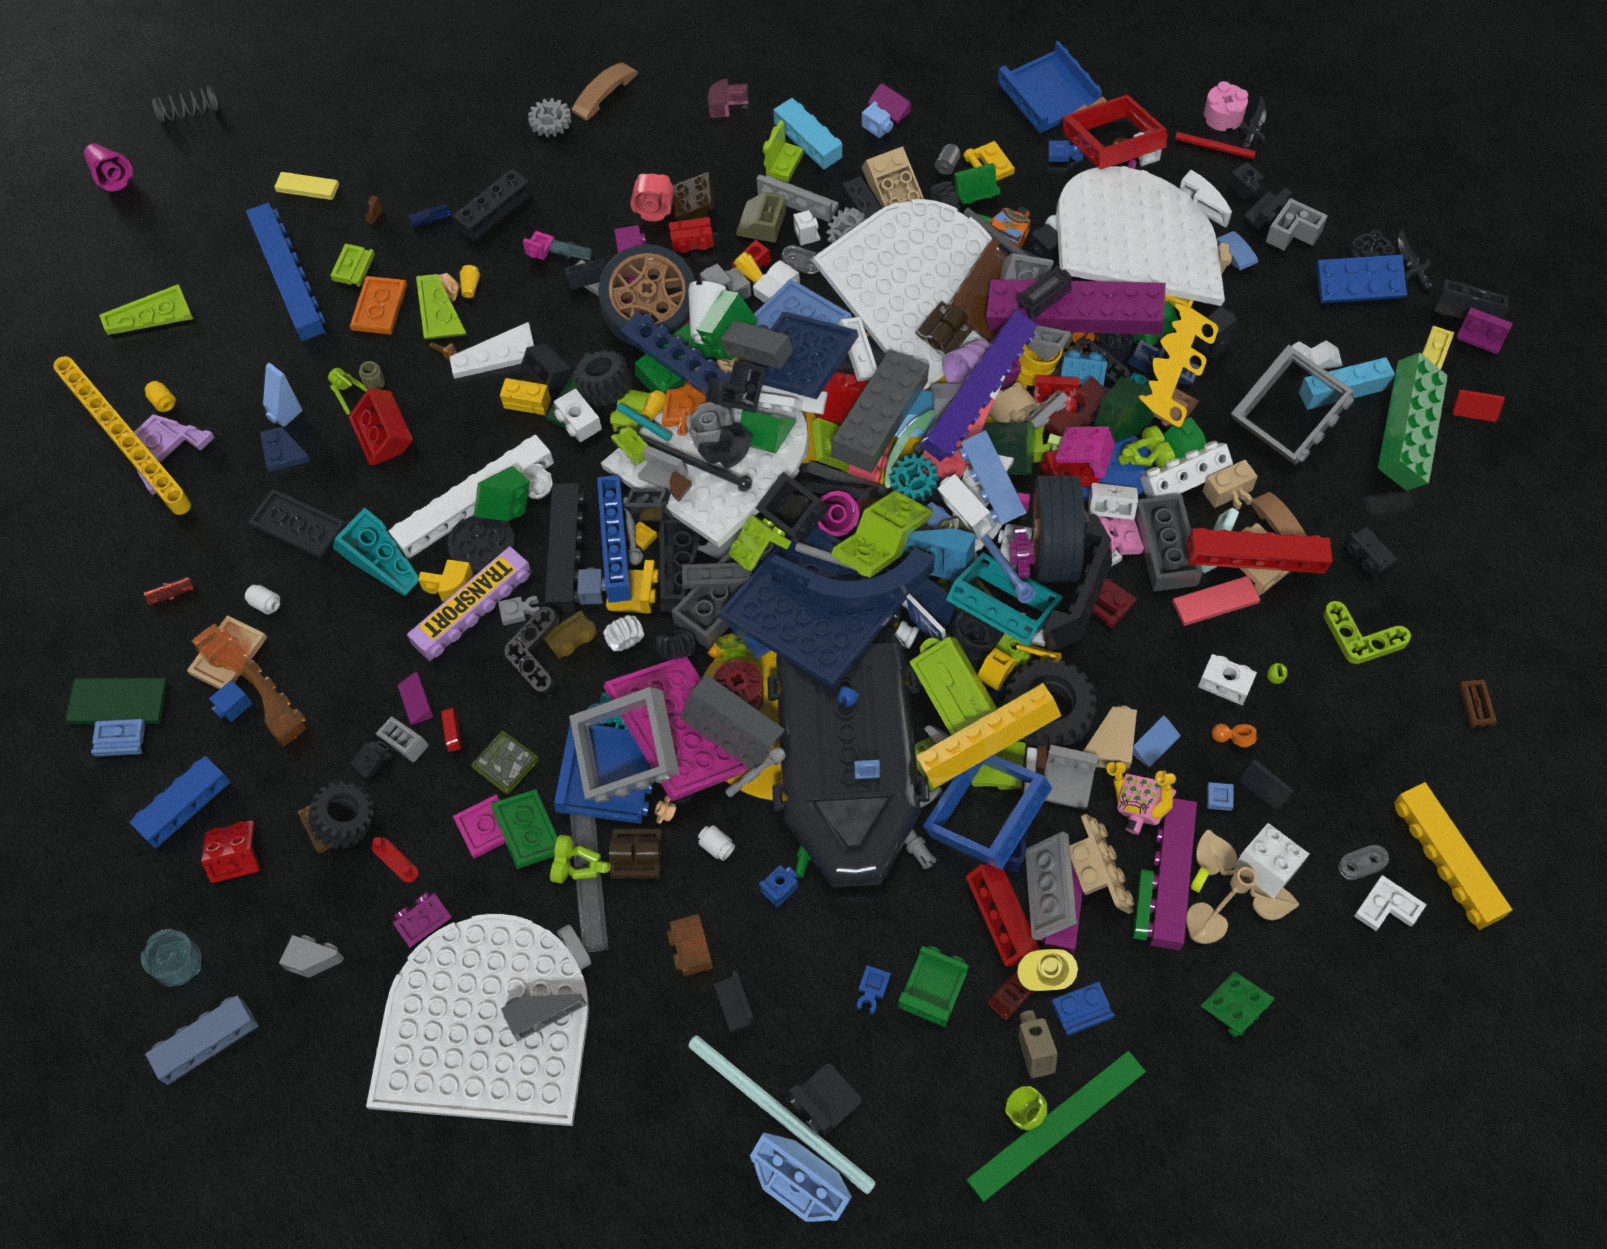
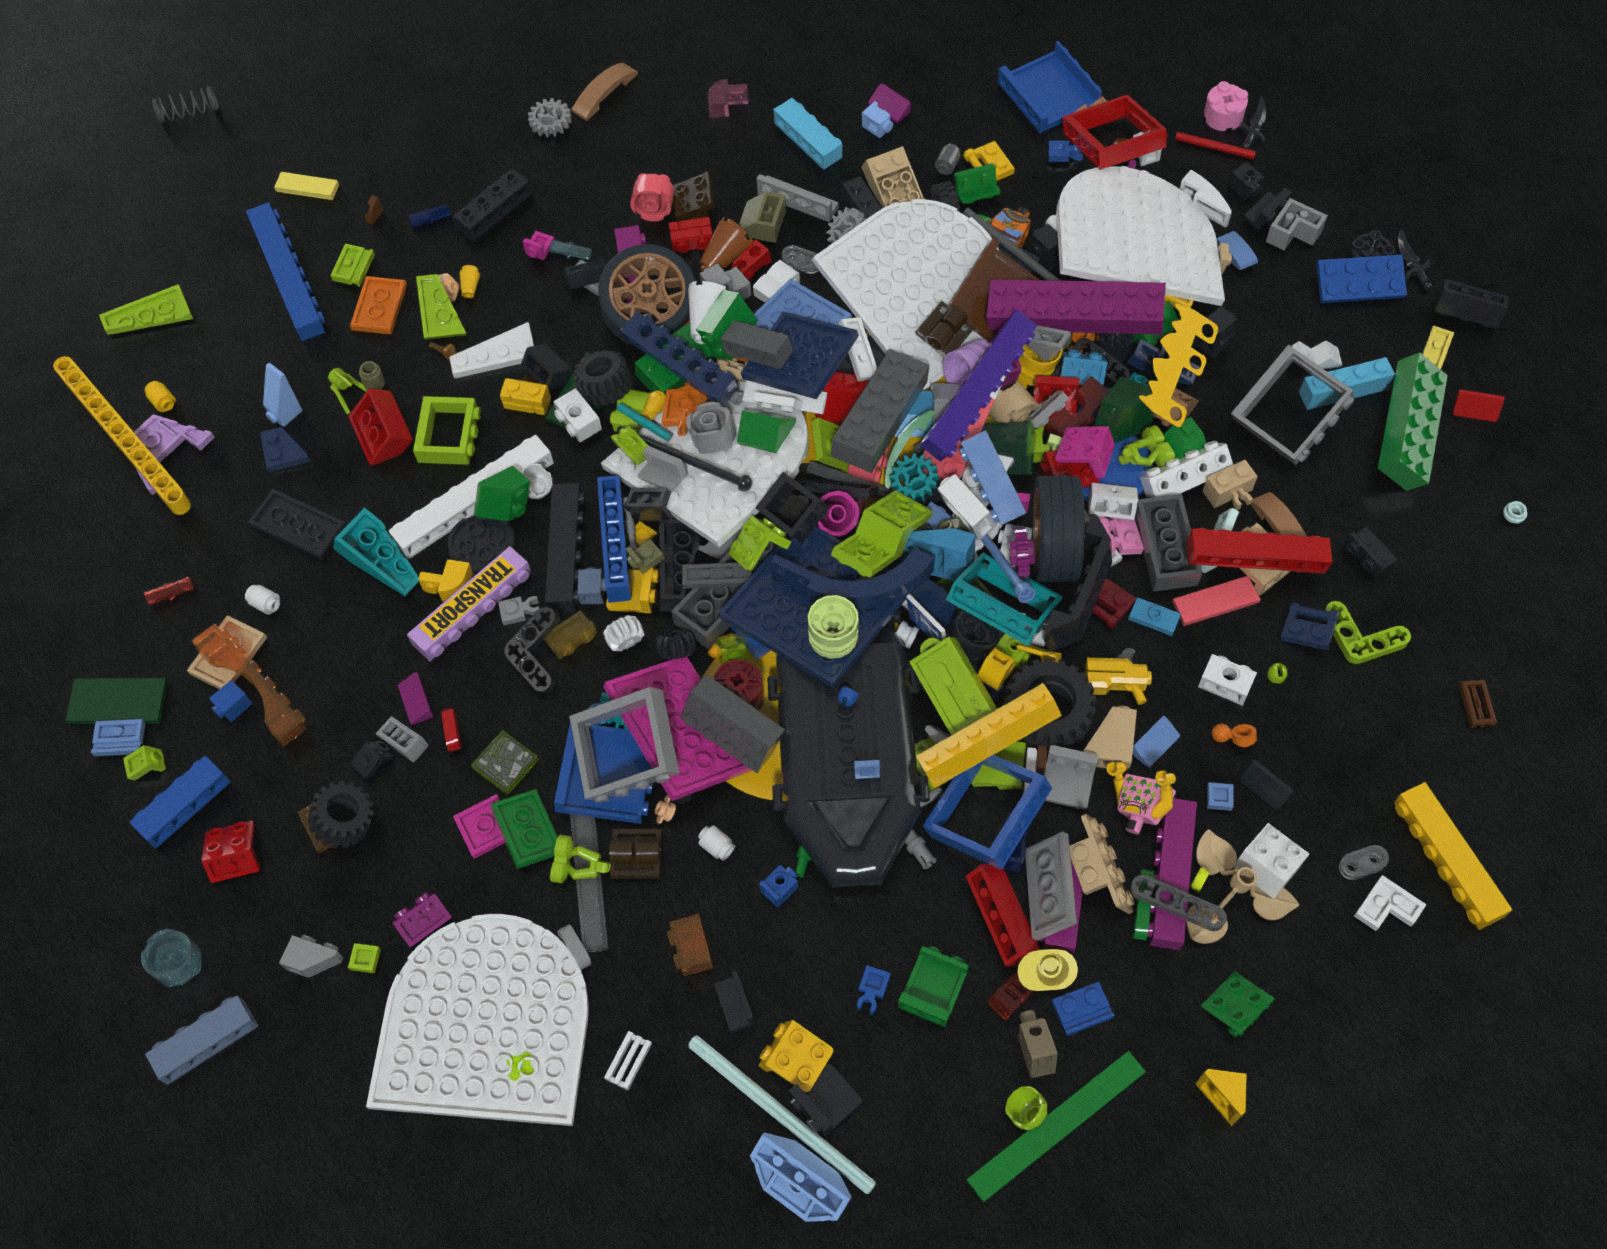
(107, 167): dark pink cone -> none
(143, 761): none -> lime bracket
(364, 958): none -> lime plate
(394, 859): red piece -> none
(446, 455): none -> lime window
(526, 1069): none -> clear neon green plate
(534, 1013): dark grey slope -> none
(613, 1067): none -> white tile
(644, 557): none -> olive bracket
(679, 486): reddish brown tile -> none
(725, 245): none -> dark orange cone
(730, 448): black brick -> none
(741, 391): black brick -> none
(748, 267): yellow cone -> none
(773, 757): light grey piece -> none
(781, 157): lime bracket -> none
(796, 1055): none -> yellow bracket
(806, 227): white brick -> none
(818, 553): light grey bar -> none
(833, 626): none -> yellowish green wheel
(1024, 267): light grey slope -> none
(1045, 292): black window -> none
(1118, 674): none -> yellow piece
(1154, 616): none -> dark azure plate
(1176, 907): none -> dark grey beam
(1225, 1092): none -> yellow slope
(1308, 632): none -> dark blue plate
(1484, 330): magenta bracket -> none
(1518, 508): none -> light aqua plate

